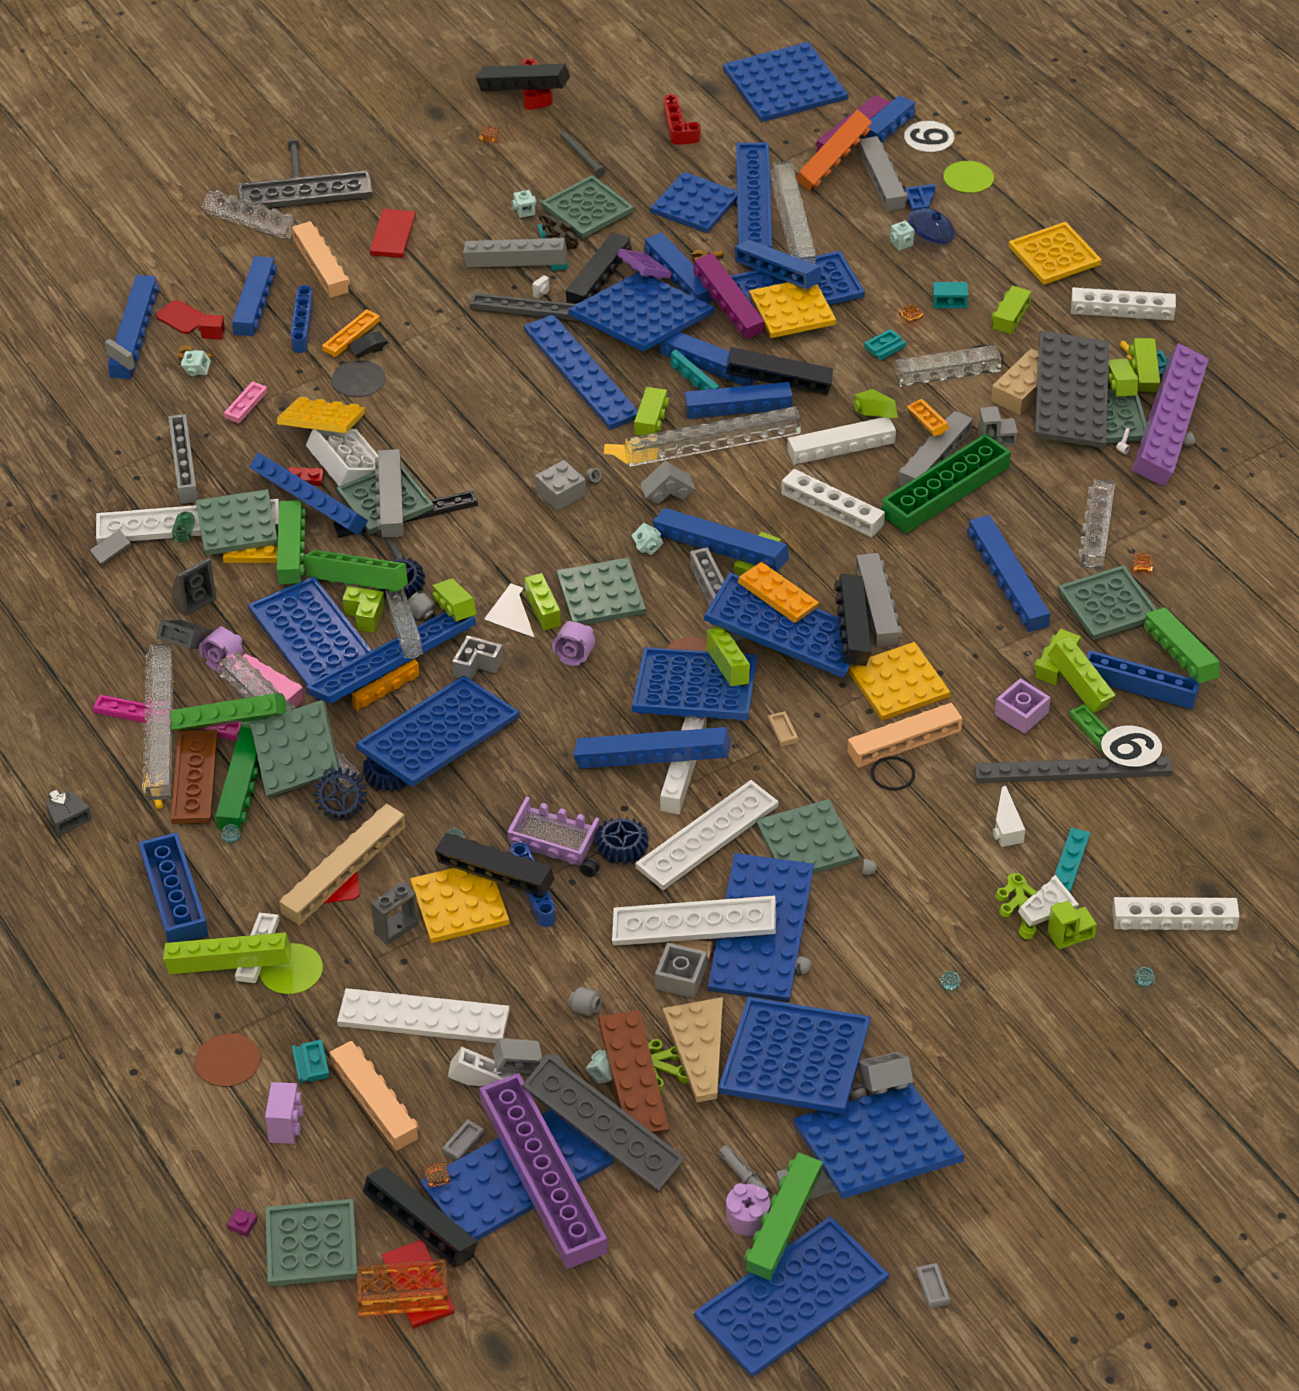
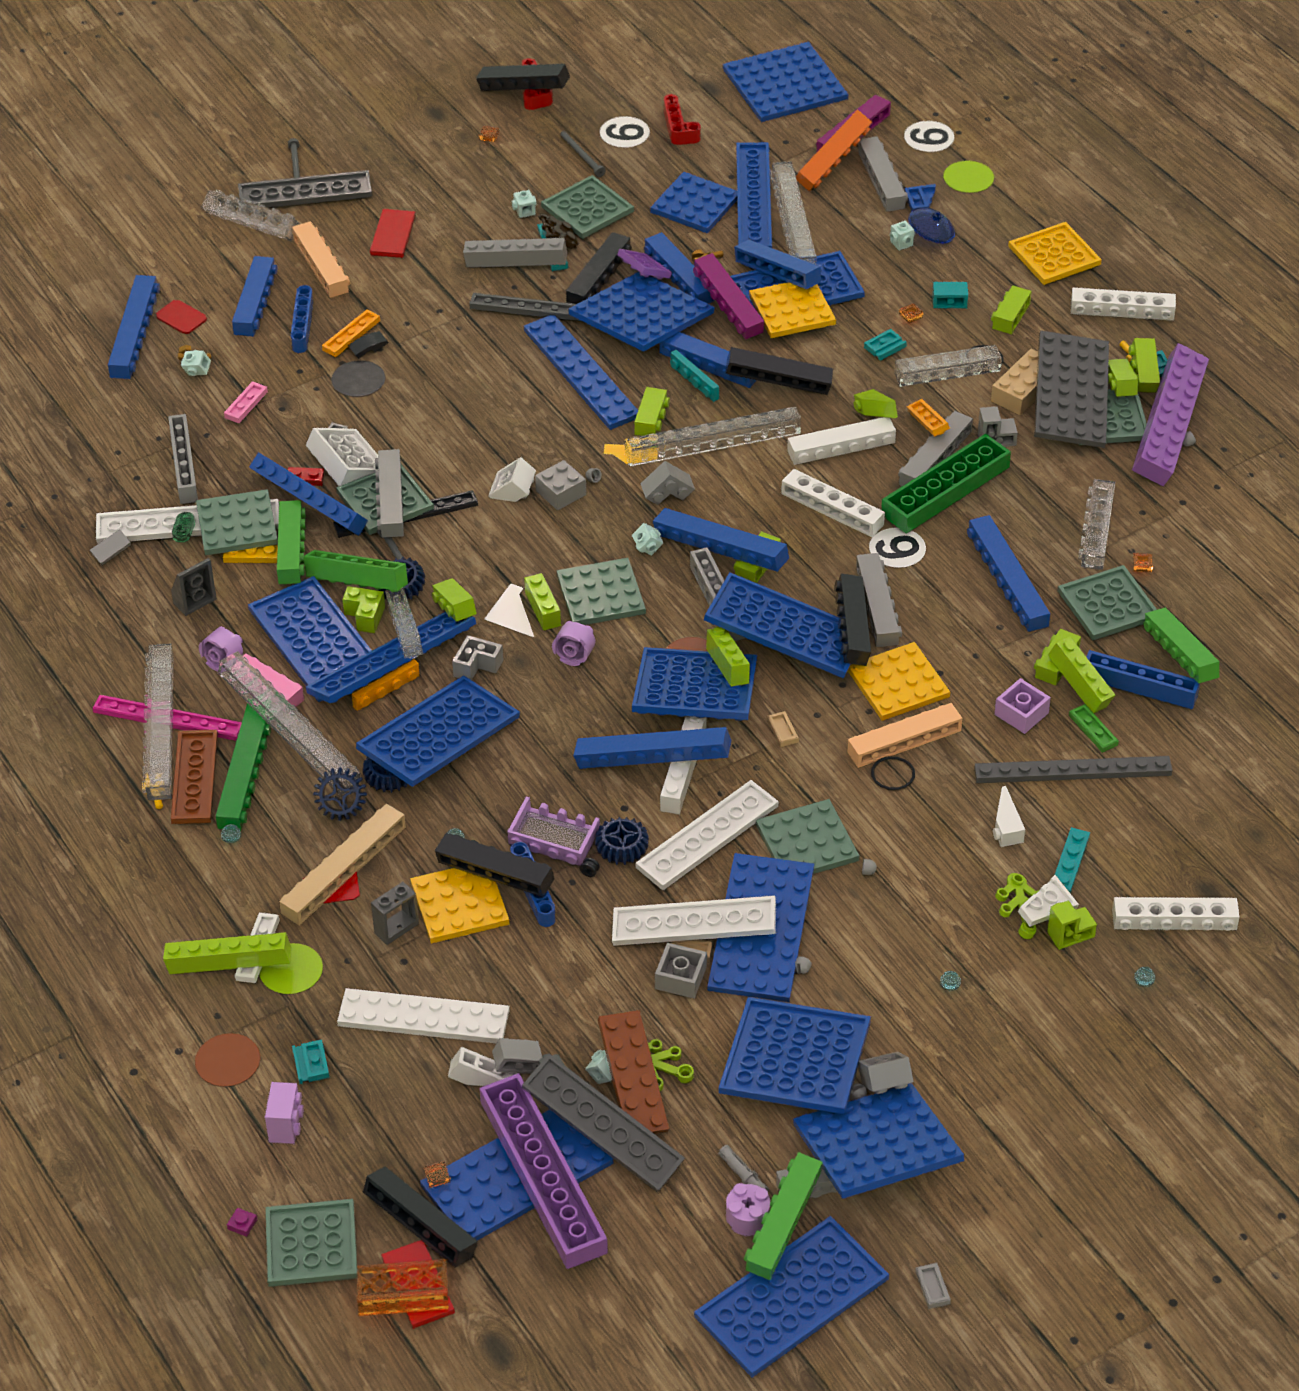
(67, 811): dark grey torso -> none
(119, 354): light grey tile -> none
(173, 888): blue brick -> none
(182, 633): dark grey window -> none
(212, 327): red brick -> none
(227, 712): bright green brick -> none
(295, 748): sand green plate -> none
(321, 415): yellow plate -> none
(374, 1095): light nougat brick -> none
(421, 606): light grey head -> none
(463, 1140): light grey tile -> none
(513, 481): none -> white slope
(541, 287): white plate -> none
(585, 1001): light grey head -> none
(624, 131): none -> white sticker
(697, 1039): tan wing -> none
(737, 400): blue brick -> none
(778, 592): light orange plate -> none
(891, 118): blue brick -> none
(897, 547): none -> white sticker
(1122, 446): white hand -> none
(1131, 746): white sticker -> none

